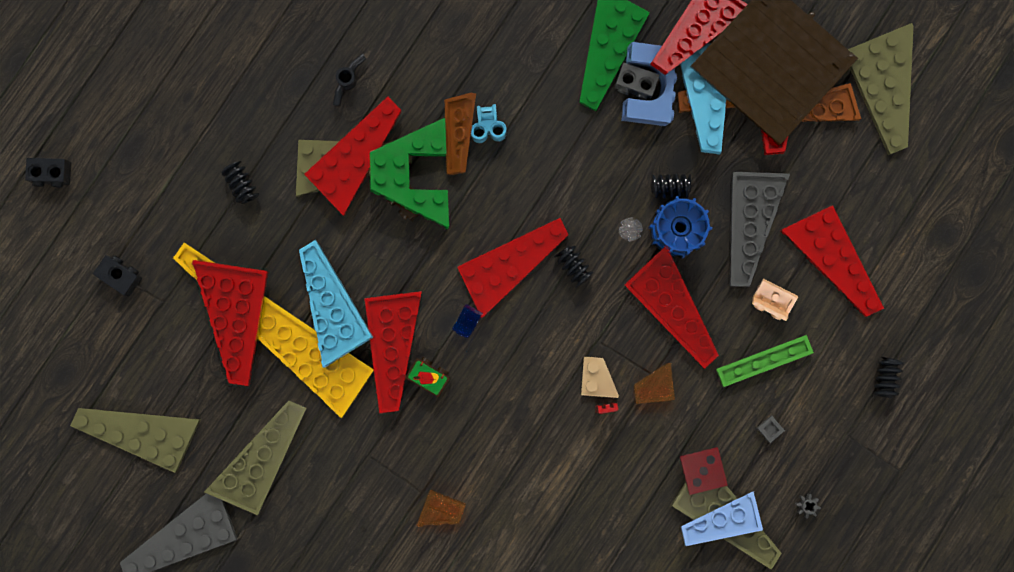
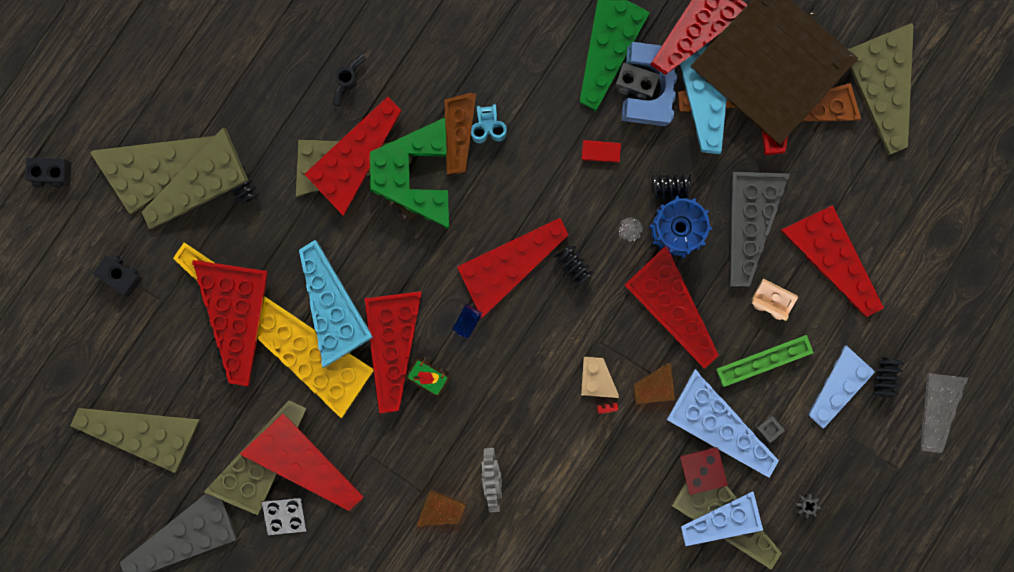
(145, 170): none -> olive wing
(202, 179): none -> olive wing
(284, 515): none -> hinge
(295, 457): none -> red wing
(491, 480): none -> light grey gear
(601, 151): none -> red tile
(713, 421): none -> light blue wing
(844, 381): none -> light blue wing
(941, 401): none -> clear wing

